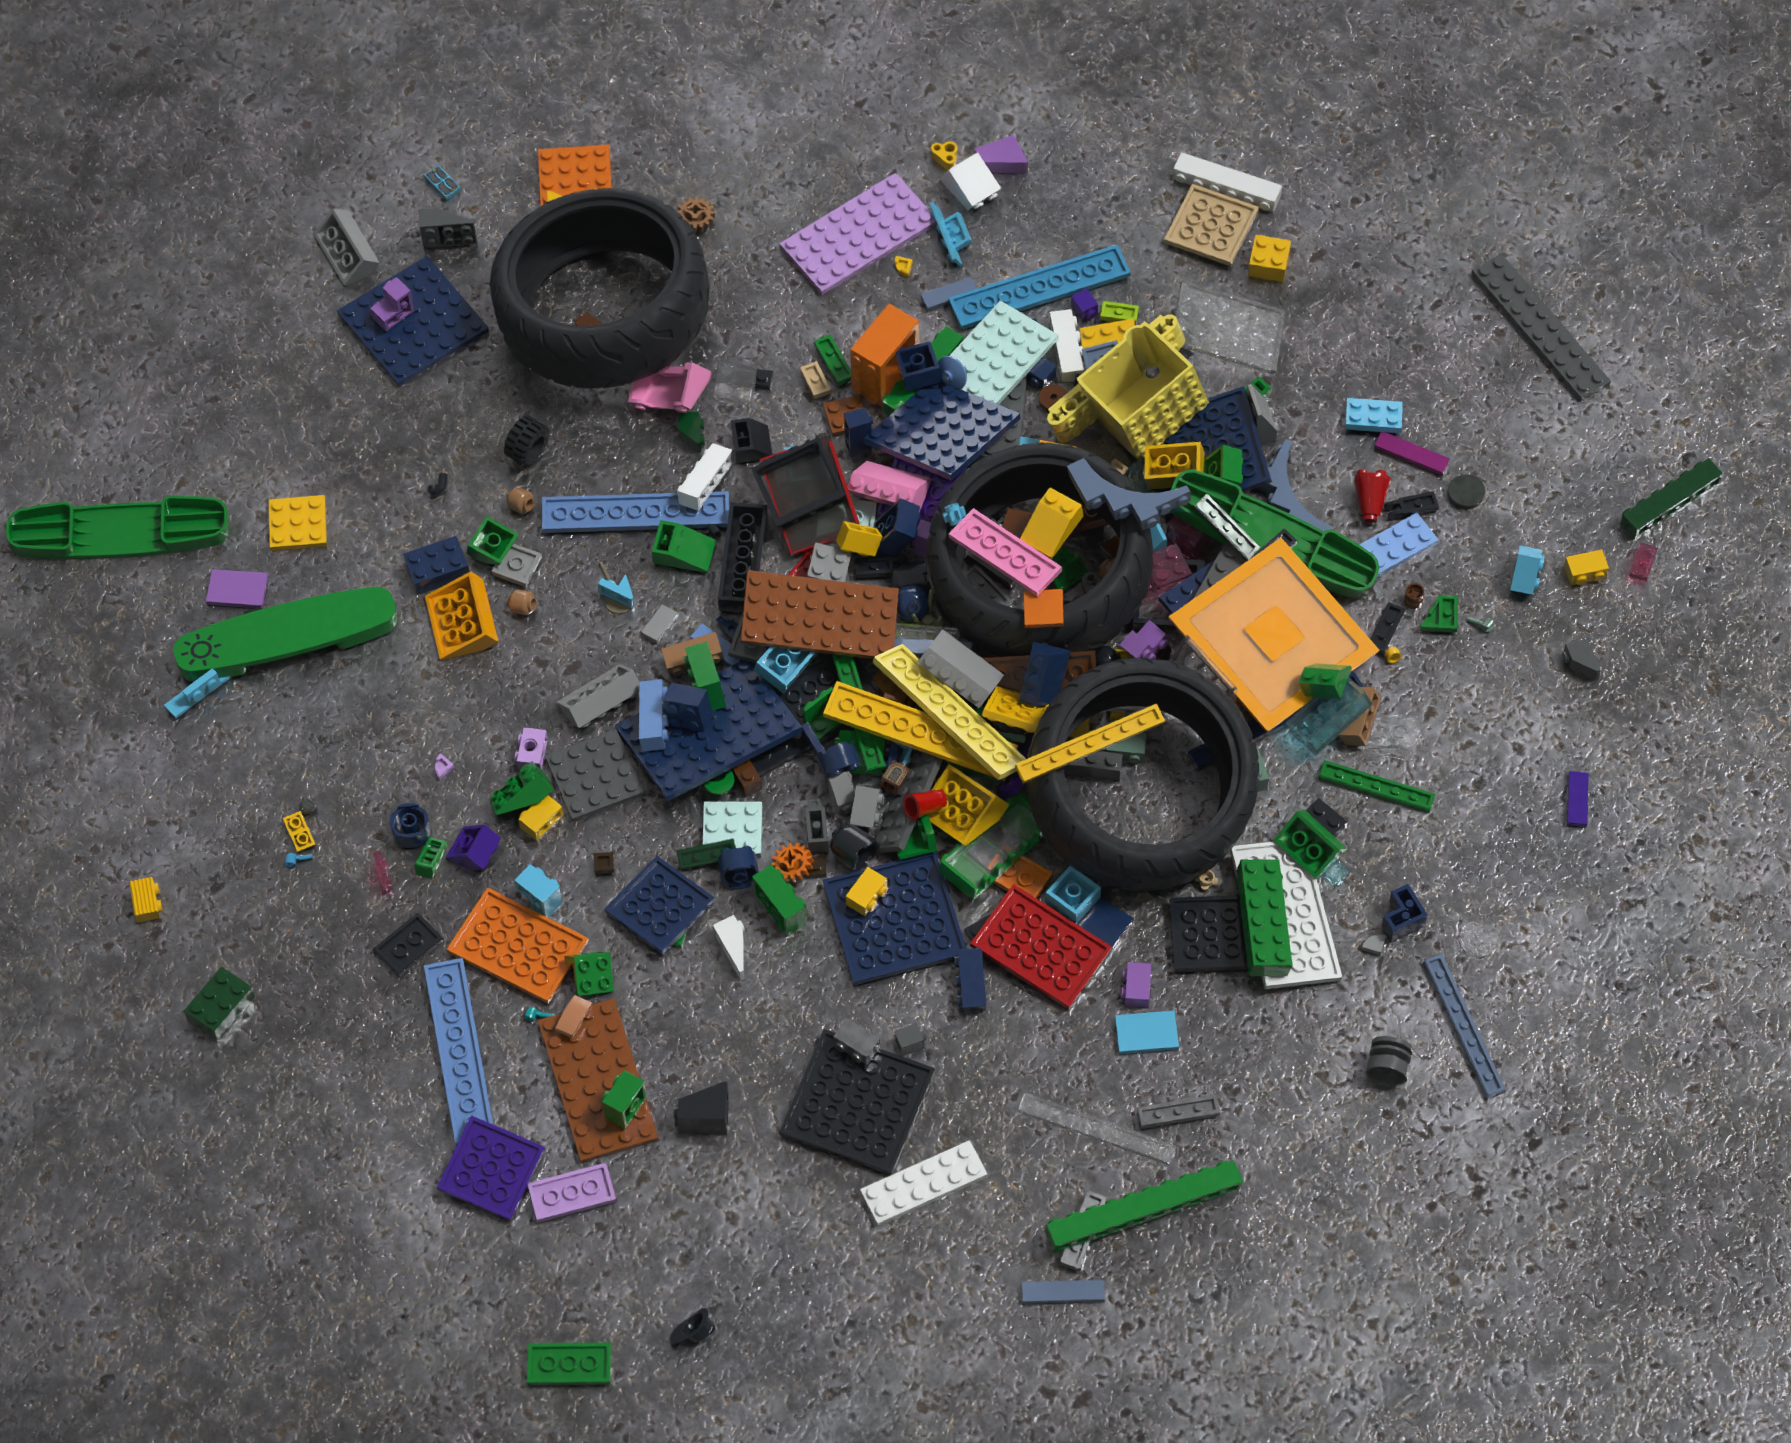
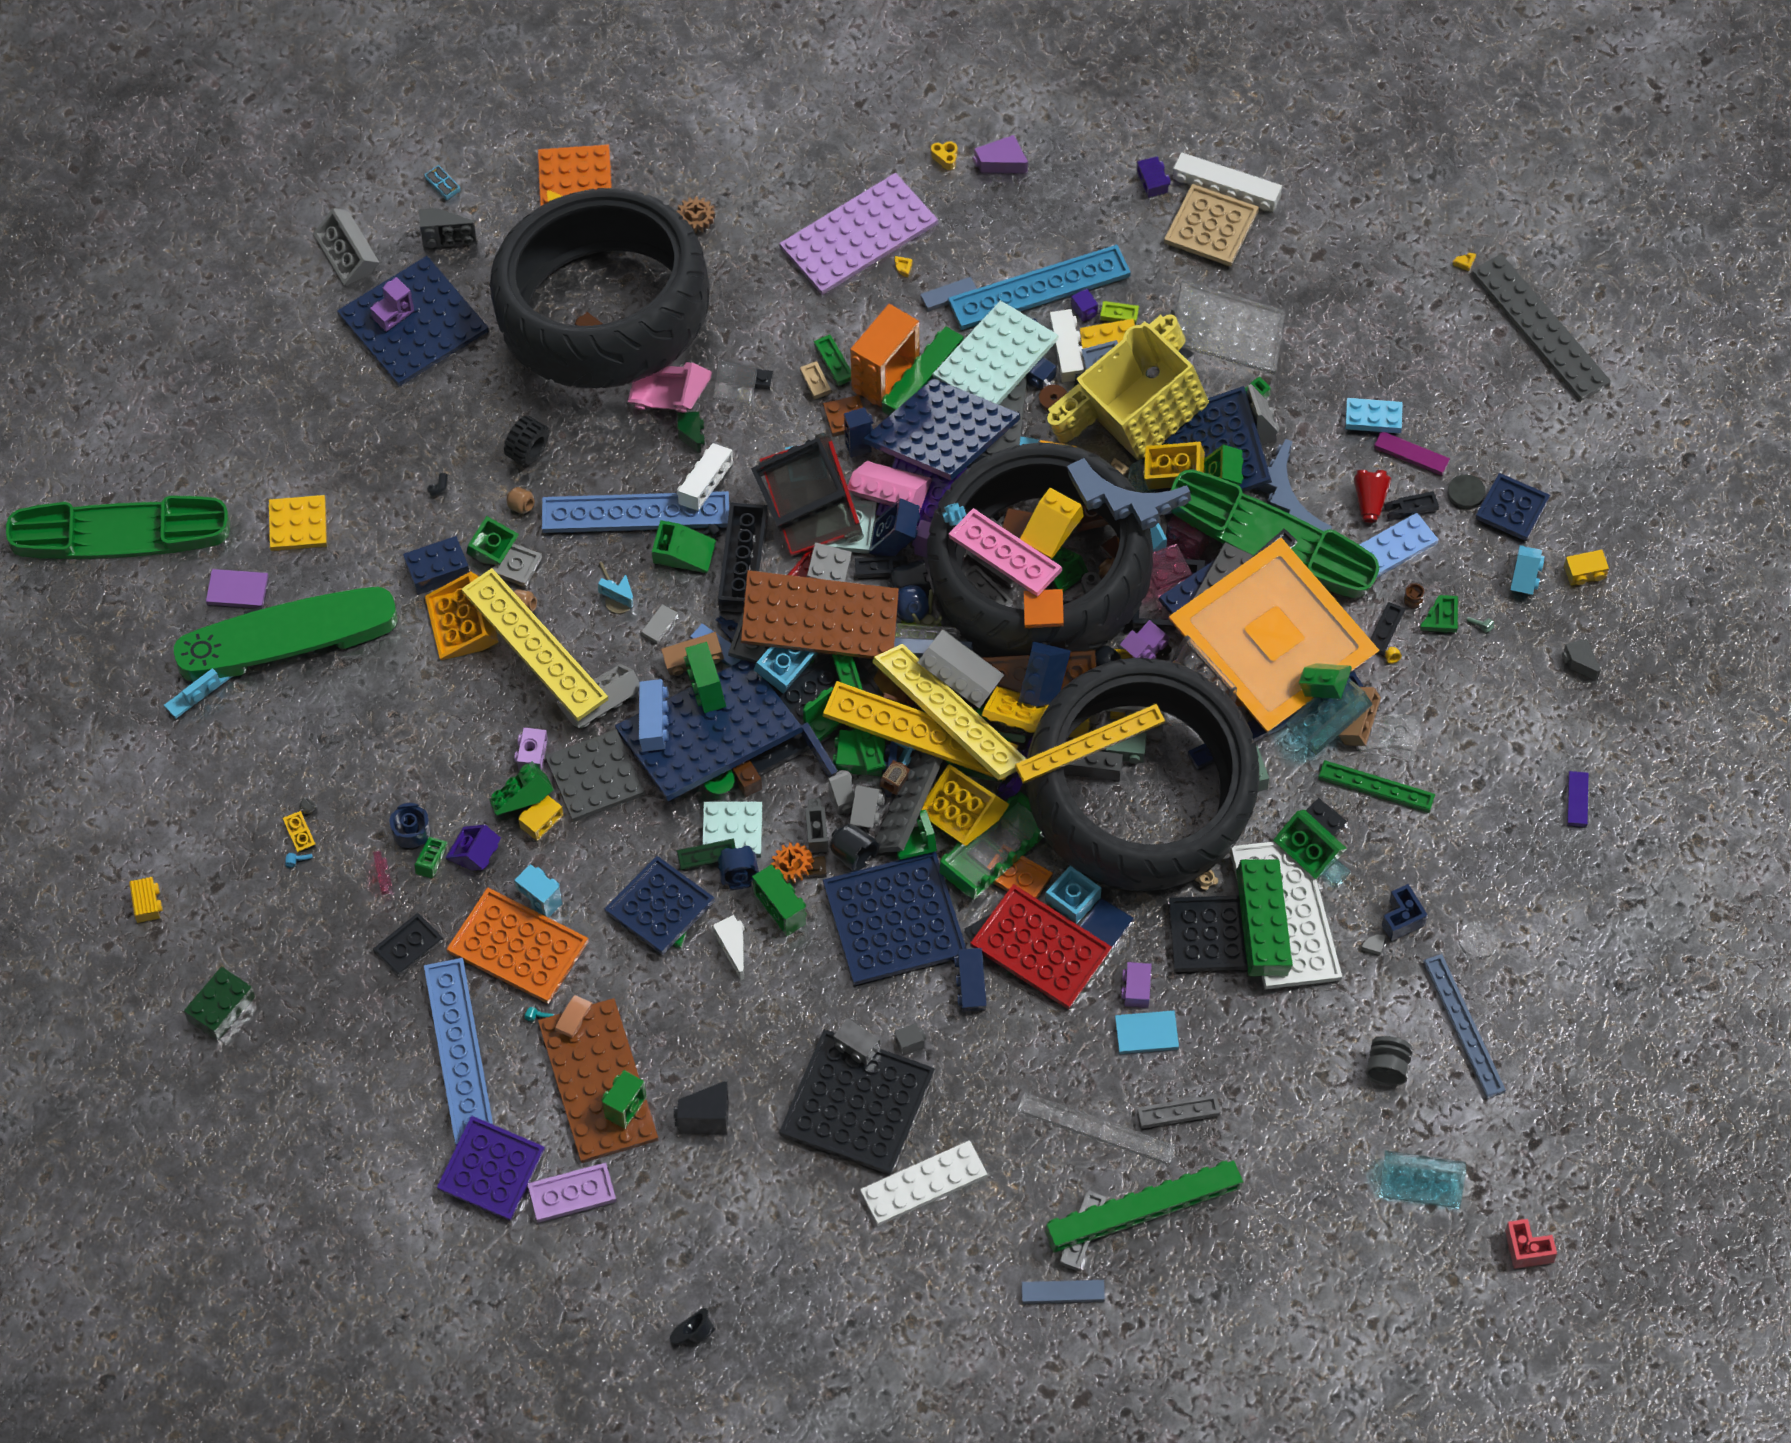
(442, 766): lavender tile -> none
(535, 644): none -> light yellow plate
(569, 1363): green plate -> none
(591, 972): green bracket -> none
(603, 863): dark brown plate -> none
(687, 707): dark blue brick -> none
(750, 440): black slope -> none
(838, 758): dark blue brick -> none
(858, 539): yellow brick -> none
(866, 891): yellow brick -> none
(918, 366): dark blue brick -> none
(923, 803): red plant -> none
(952, 372): medium blue dish -> none
(953, 231): medium azure bracket -> none
(971, 182): white slope -> none
(1153, 176): none -> dark purple brick
(1226, 527): tile -> none
(1269, 258): yellow brick -> none
(1422, 1179): none -> clear light blue slope
(1465, 261): none -> yellow tile
(1512, 506): none -> dark blue plate
(1527, 1250): none -> coral brick
(1643, 561): clear pink plate -> none
(1671, 498): dark green brick -> none

